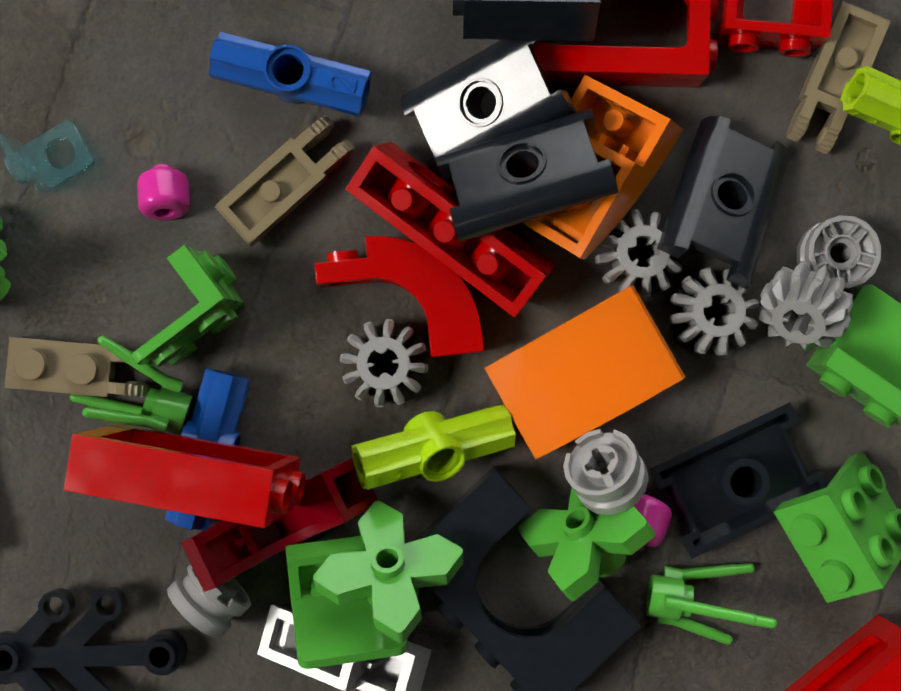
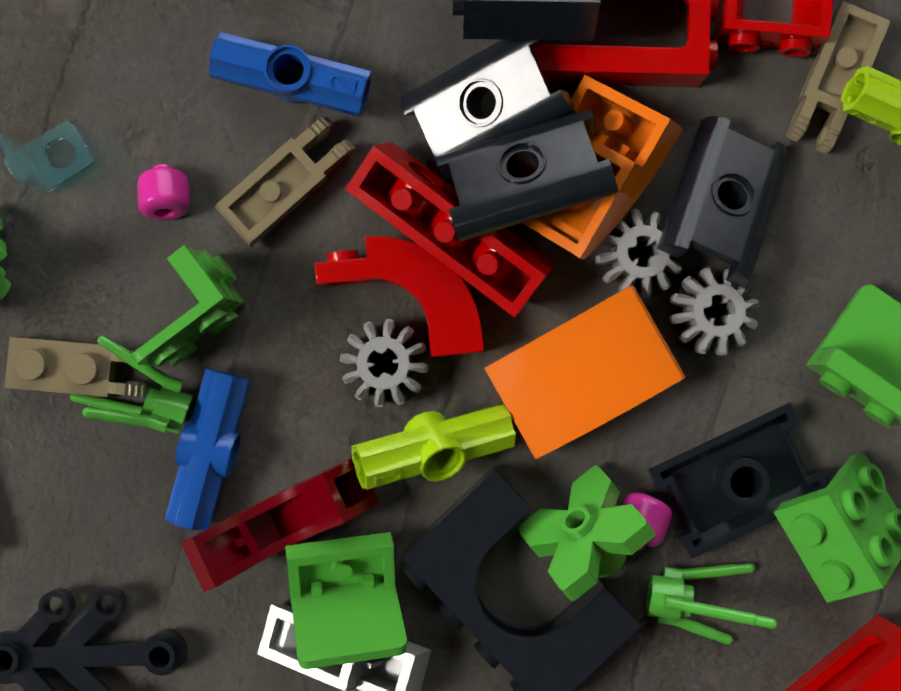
(184, 474): red piece -> none
(208, 610): light grey wheel -> none
(388, 571): bright green plant -> none
(619, 487): light grey wheel -> none
(806, 307): light grey gear -> none
(859, 251): light grey wheel -> none

